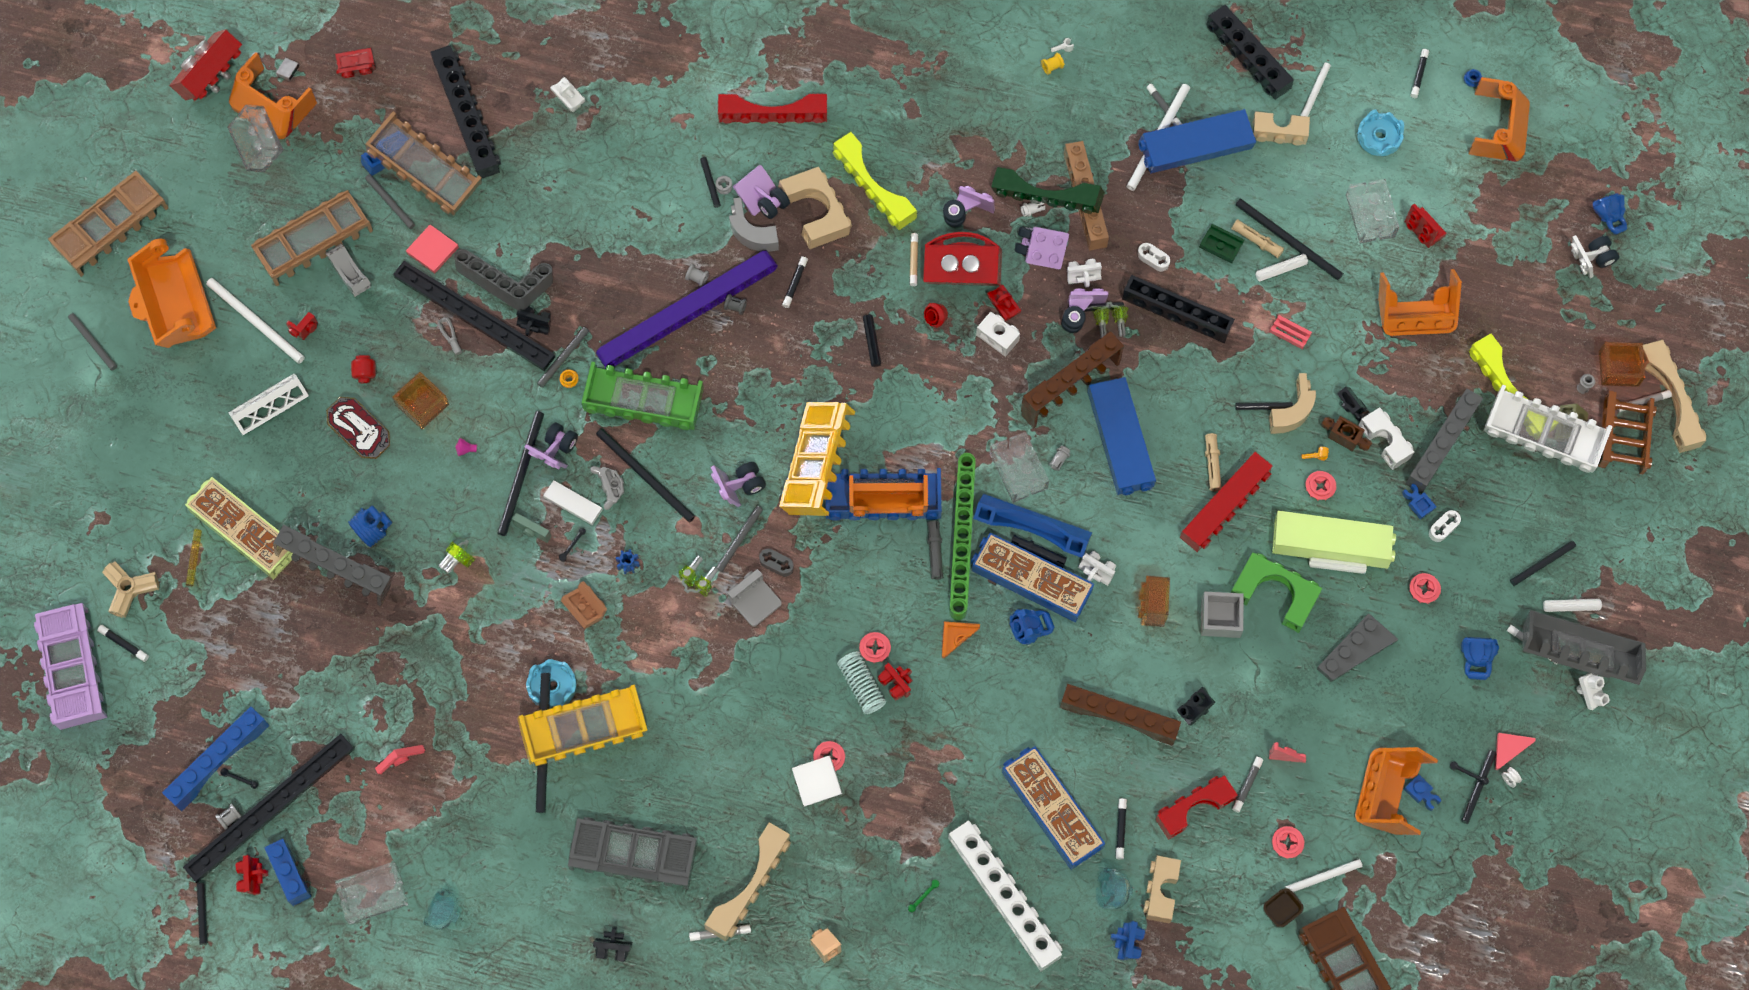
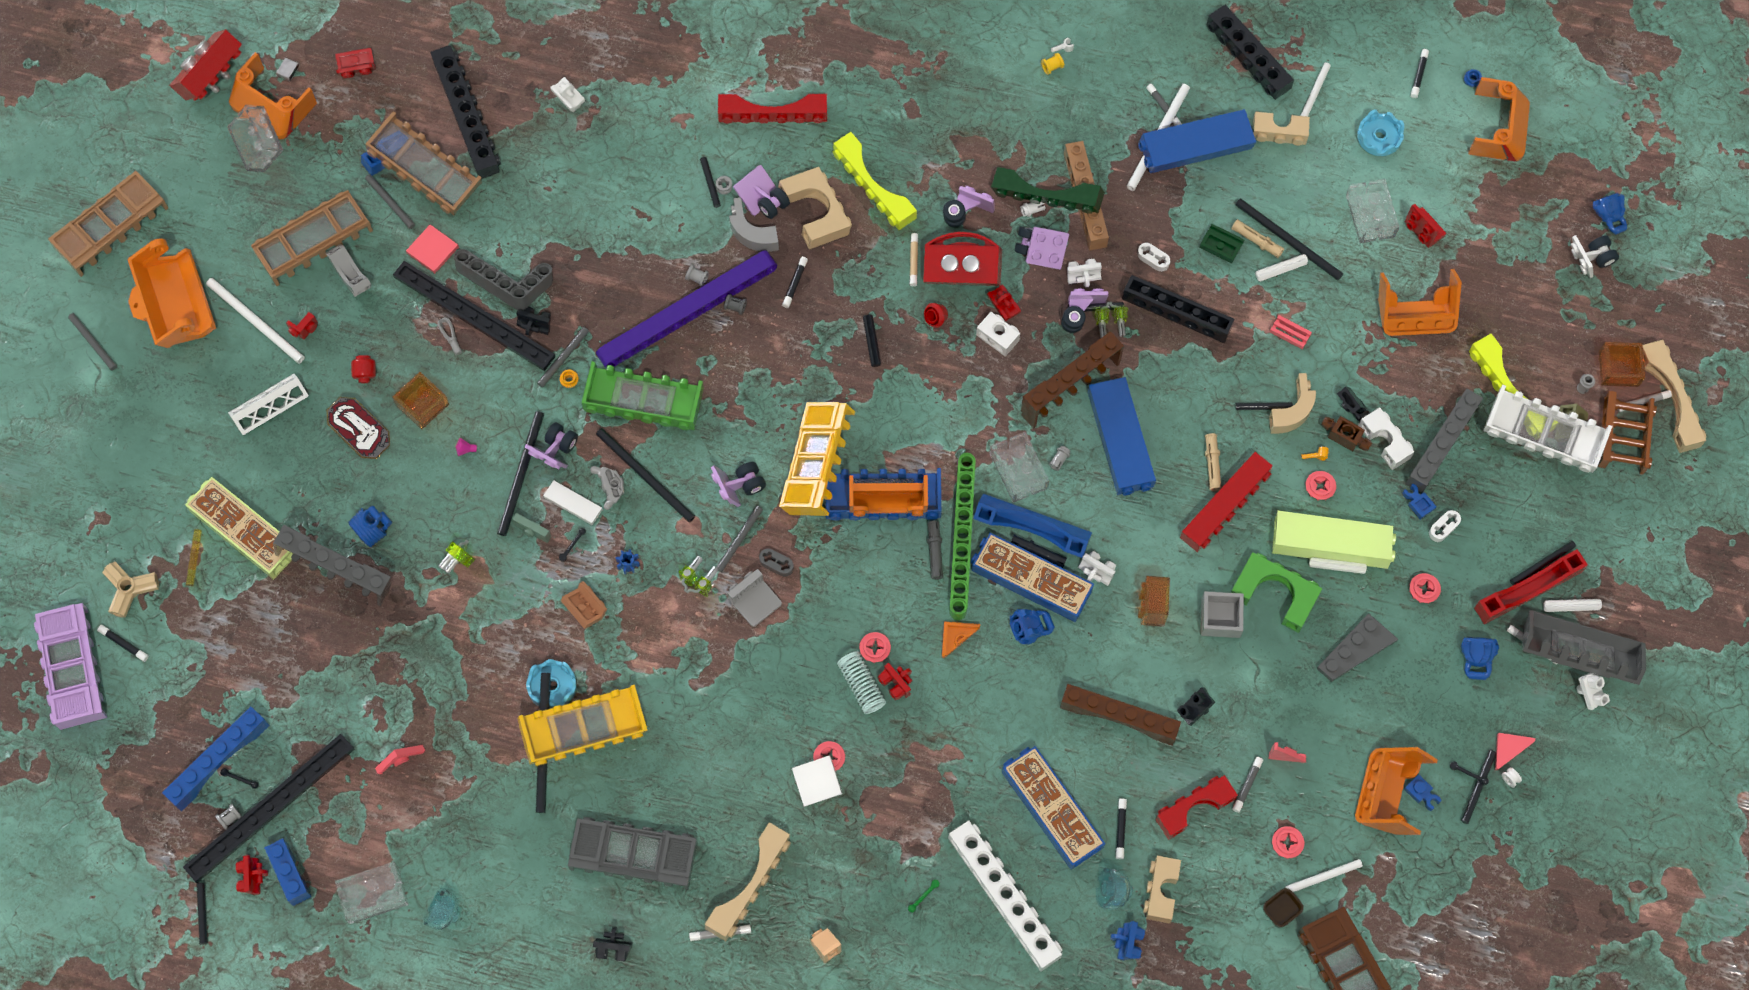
(1541, 582): none -> red arch

